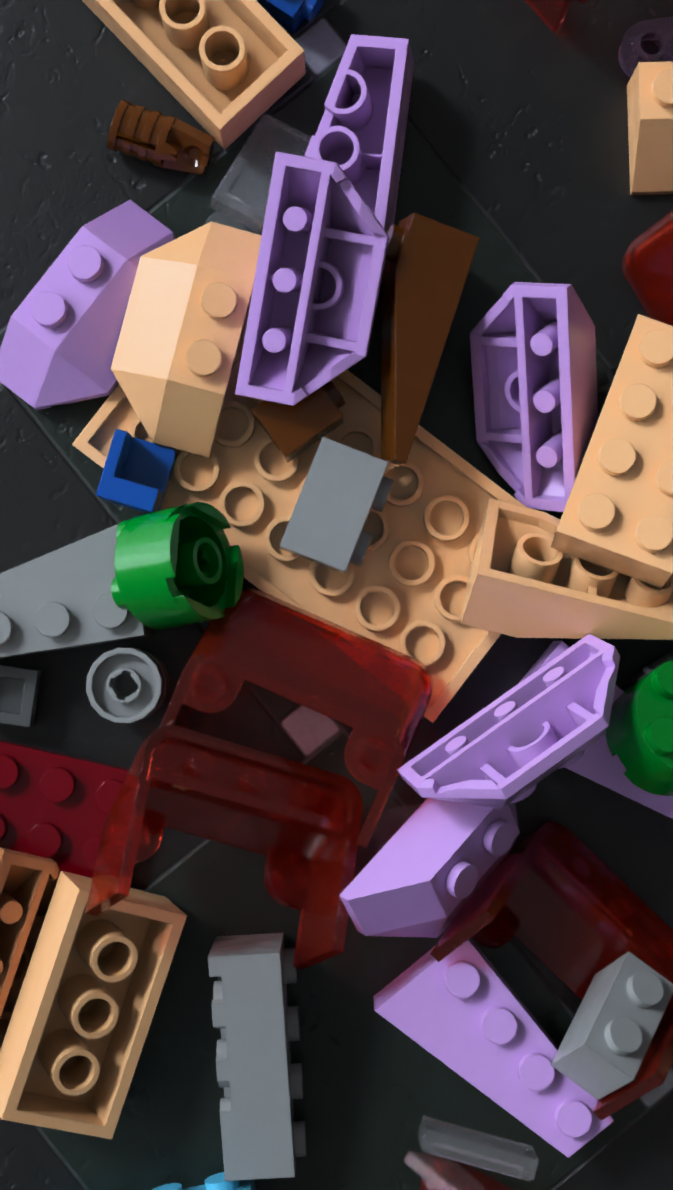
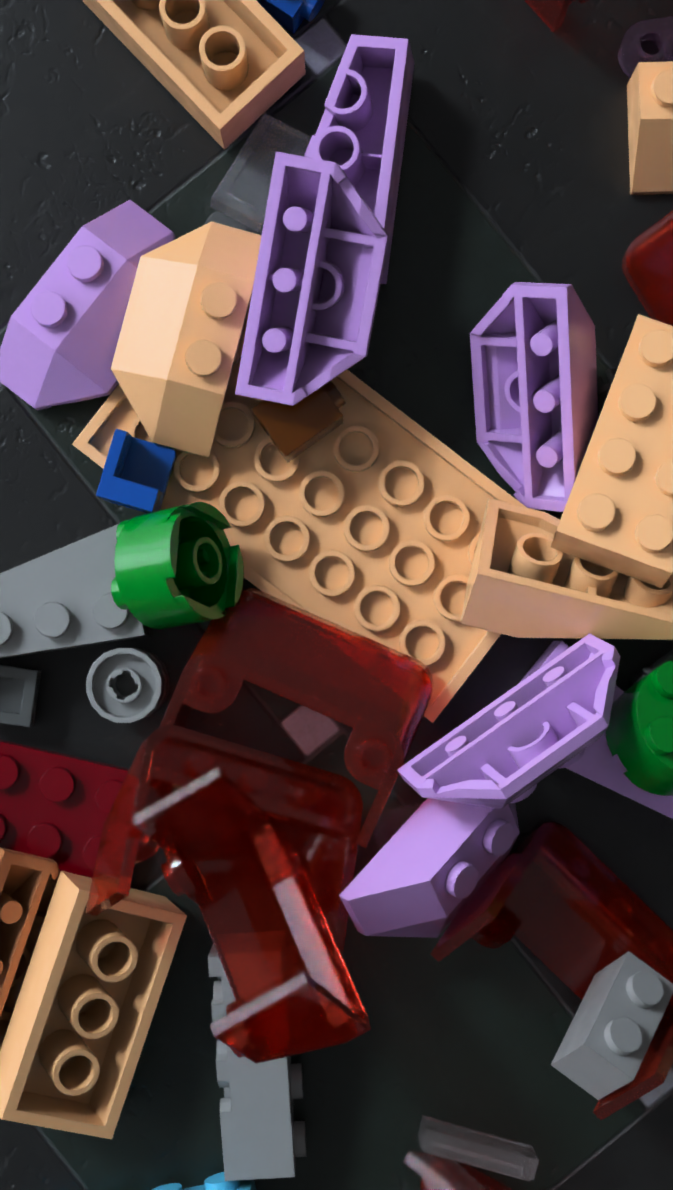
(159, 139): reddish brown hinge -> none
(261, 918): none -> clear red windscreen
(335, 506): light grey brick -> none
(419, 301): reddish brown wedge -> none
(492, 1040): lavender wedge -> none

